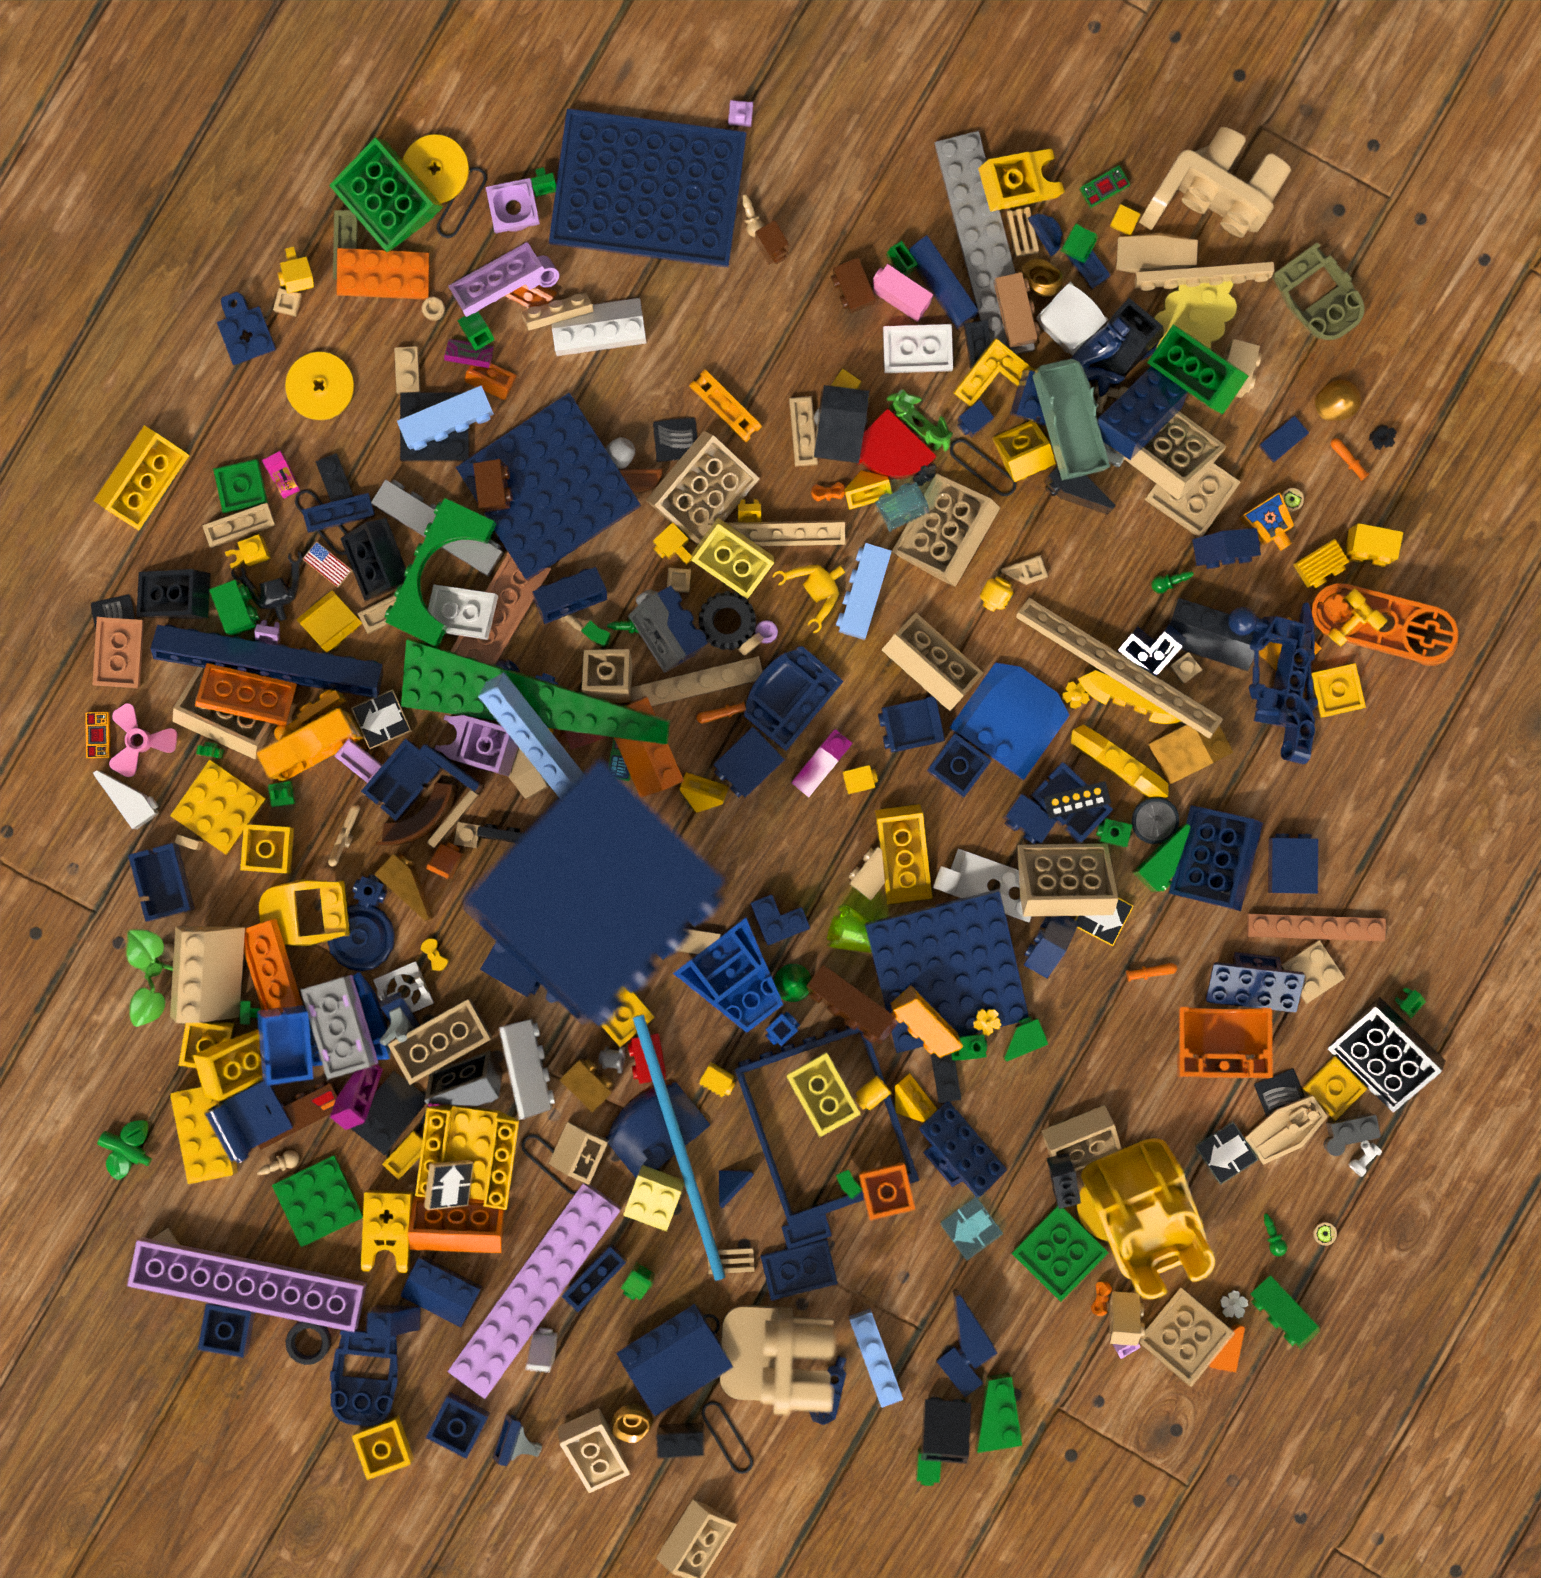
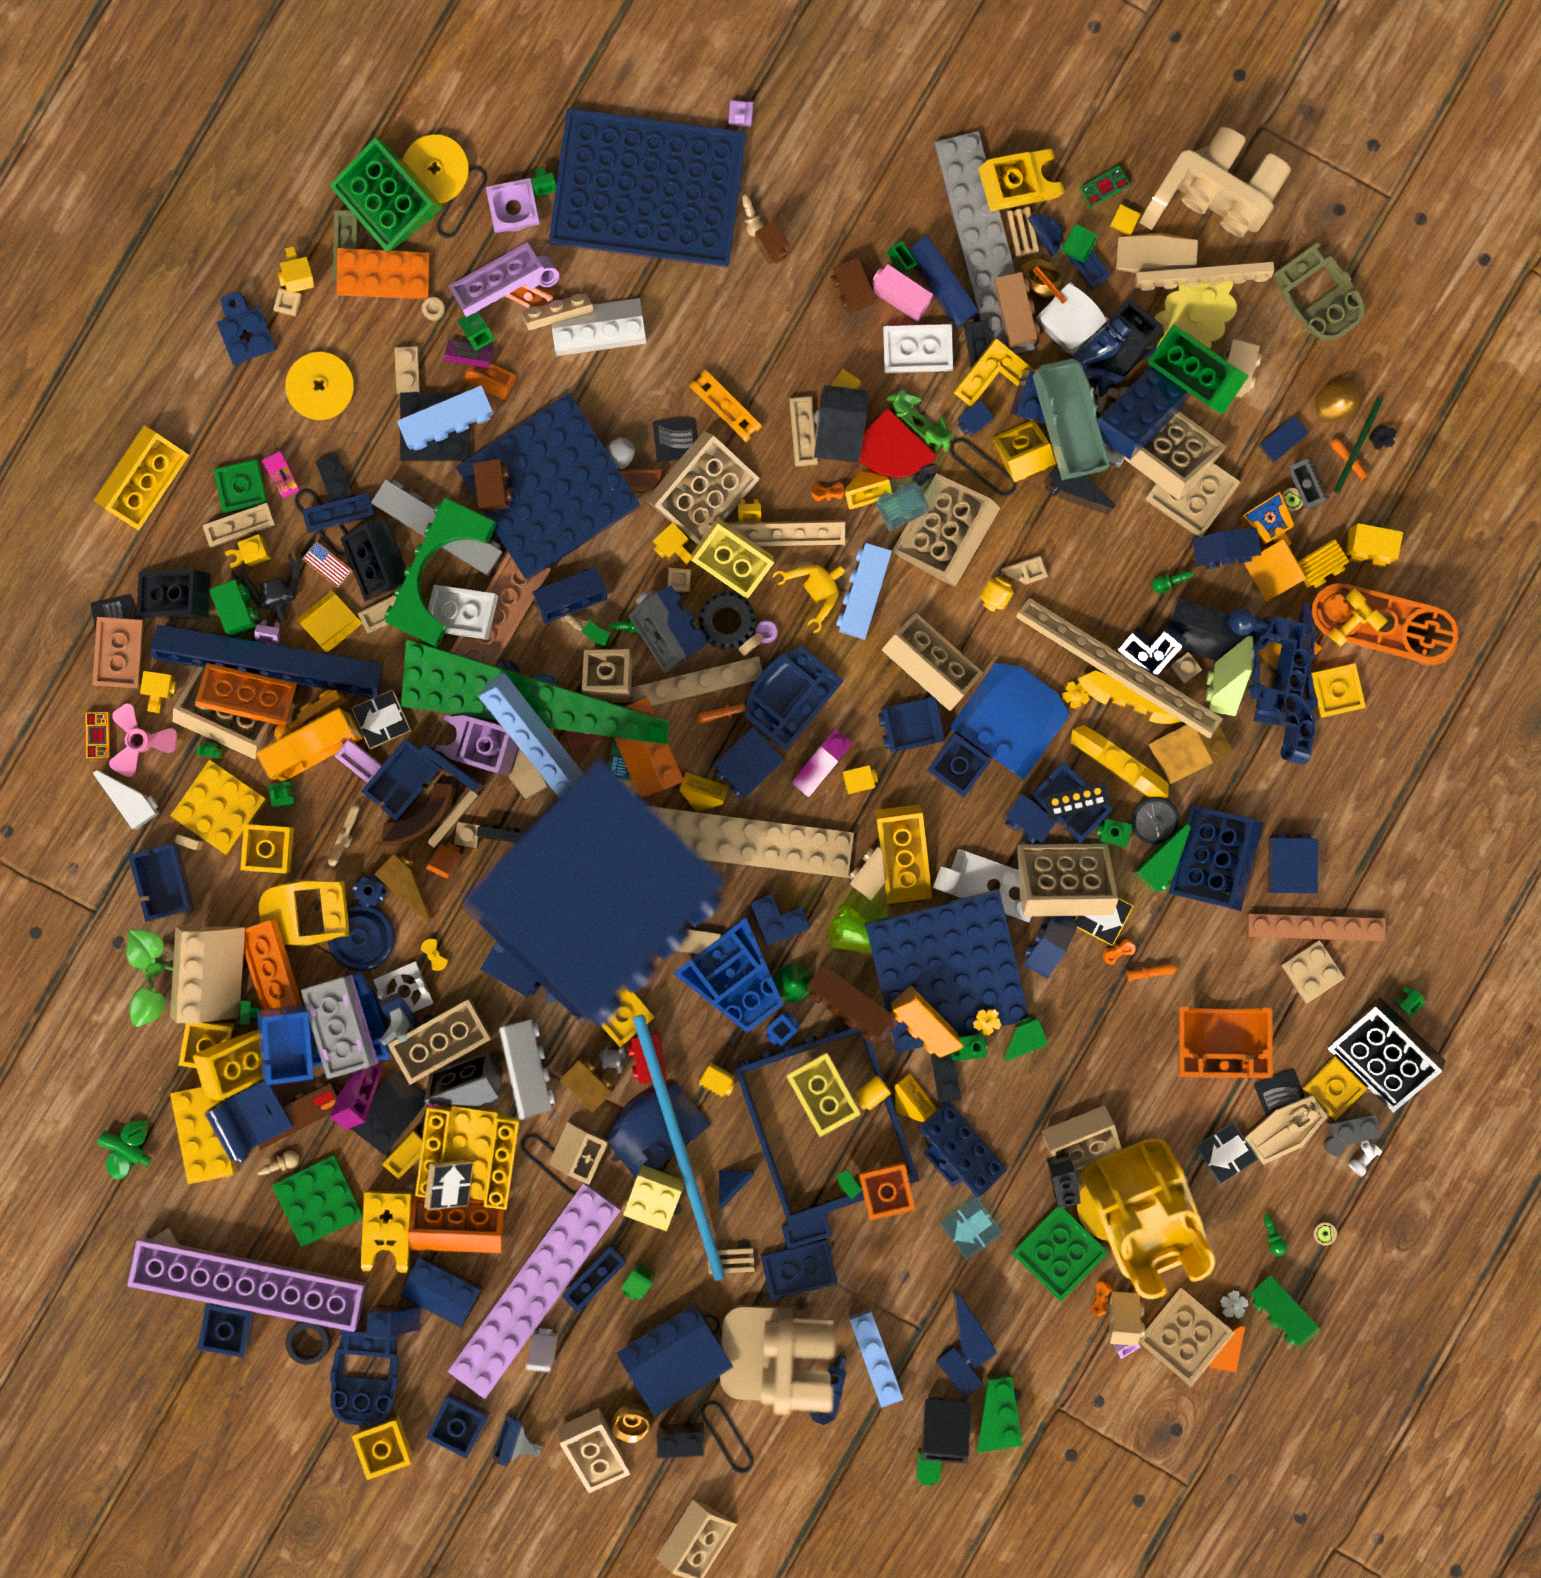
(157, 687): none -> yellow brick
(762, 842): none -> tan plate
(1049, 284): none -> orange piece
(1126, 947): none -> orange piece
(1229, 679): none -> yellowish green slope
(1255, 983): dark blue bracket -> none
(1275, 570): none -> light orange piece
(1308, 483): none -> dark grey brick
(1358, 445): none -> dark green axle

